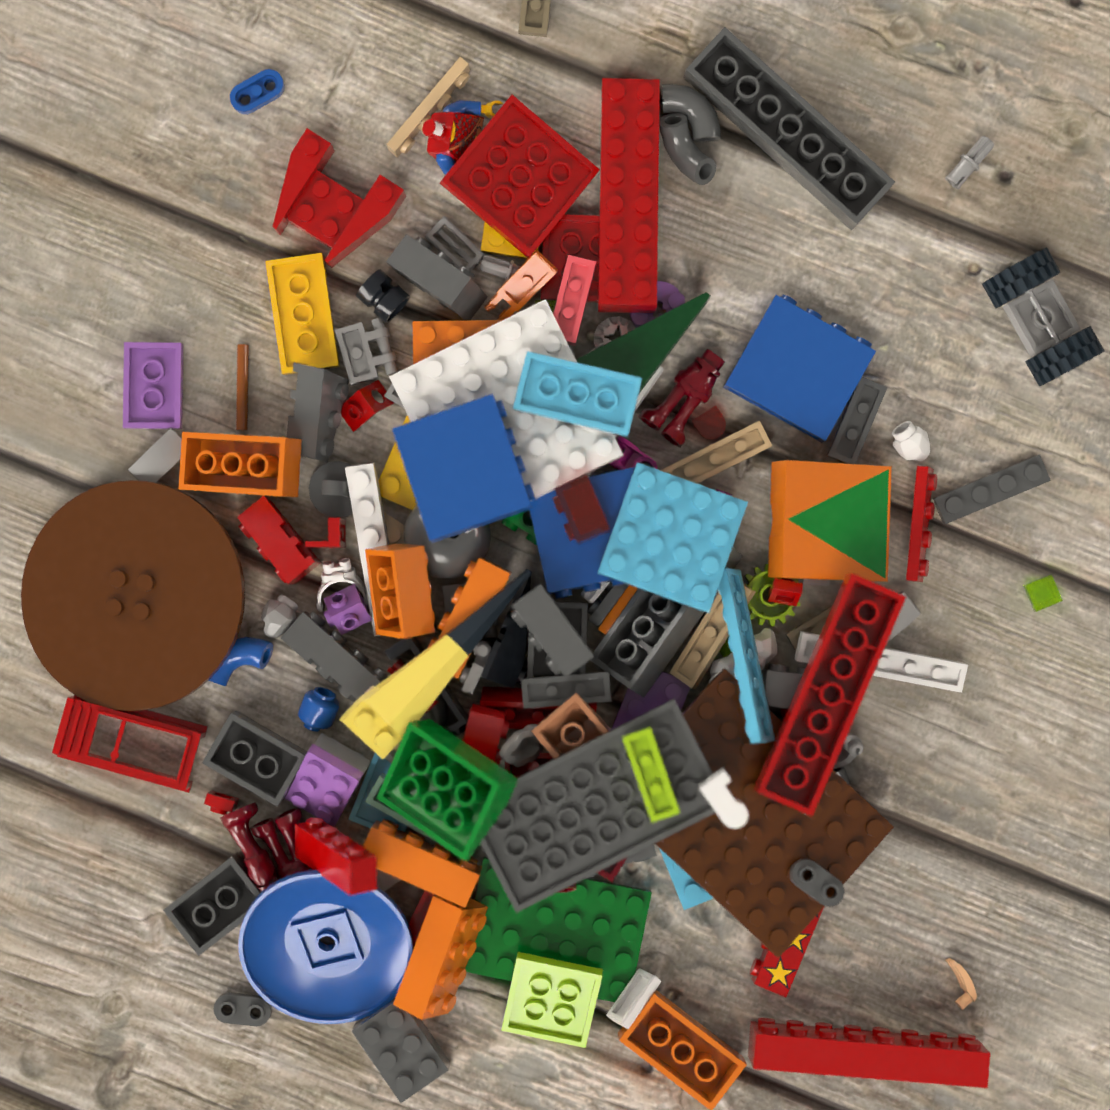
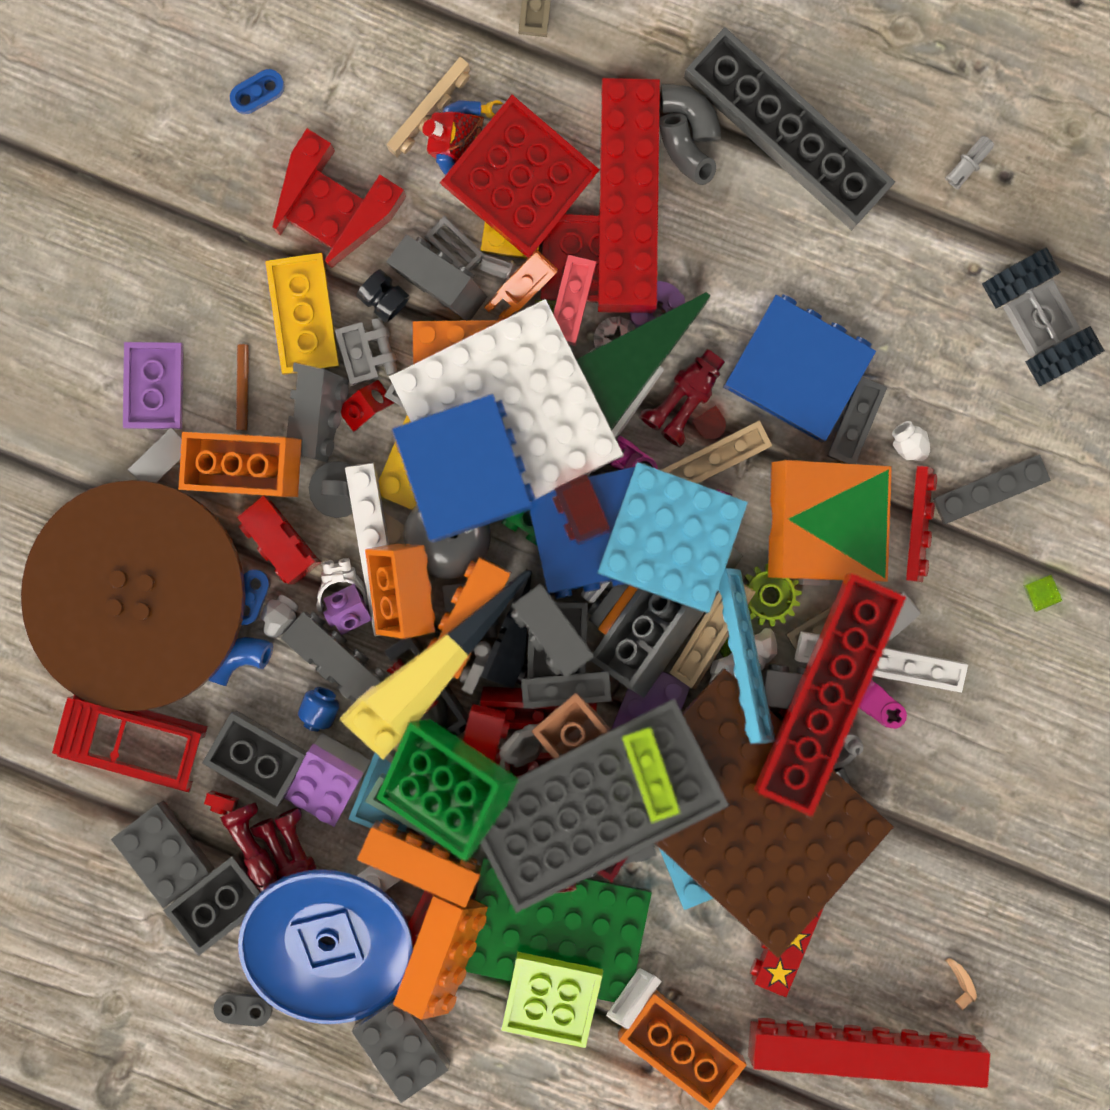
(163, 854): none -> dark grey brick
(255, 598): none -> blue plate
(336, 535): red panel -> none
(336, 856): red brick -> none
(577, 393): medium azure plate -> none
(729, 809): white leg -> none
(785, 591): red plate -> none
(817, 883): dark grey plate -> none
(877, 702): none -> dark pink piece

